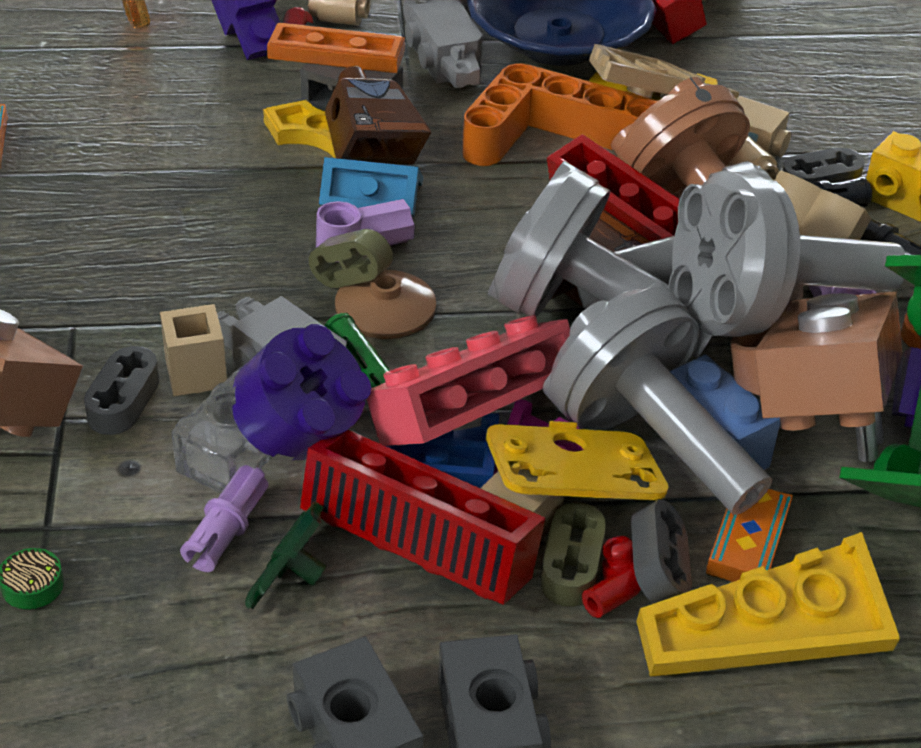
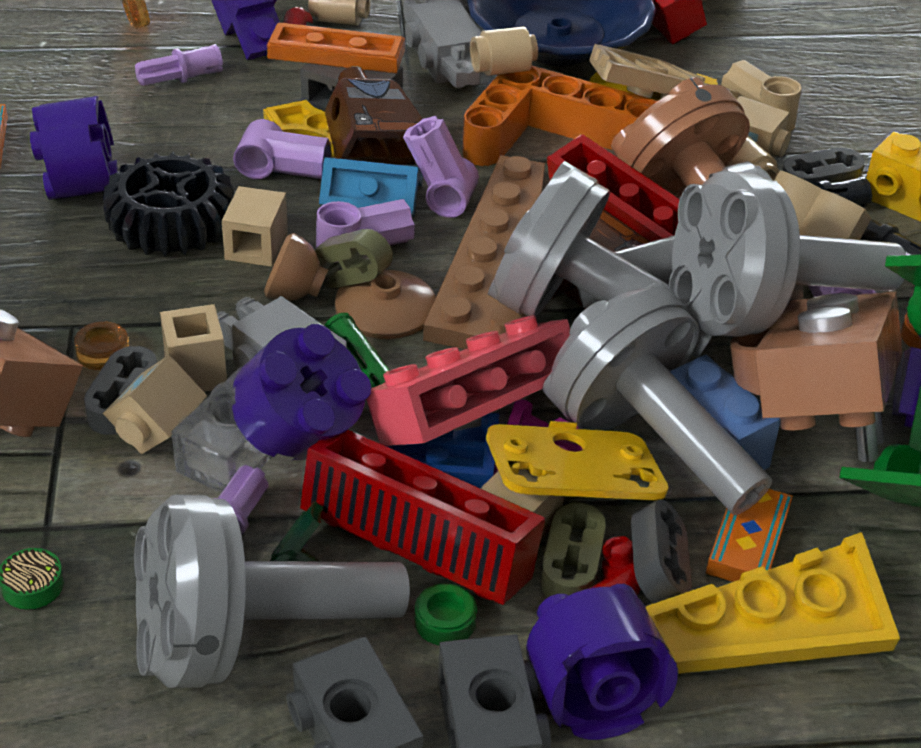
(75, 146): none -> dark purple brick
(98, 342): none -> clear orange tile
(154, 404): none -> tan brick
(167, 203): none -> black gear
(180, 65): none -> lavender axle
(201, 590): none -> light grey piece
(255, 226): none -> tan brick
(269, 149): none -> lavender piece
(295, 271): none -> medium nougat brick
(445, 613): none -> green tile
(447, 174): none -> lavender piece
(463, 301): none -> medium nougat wing
(503, 51): none -> tan brick
(600, 660): none -> dark purple brick
(758, 86): none -> tan piece

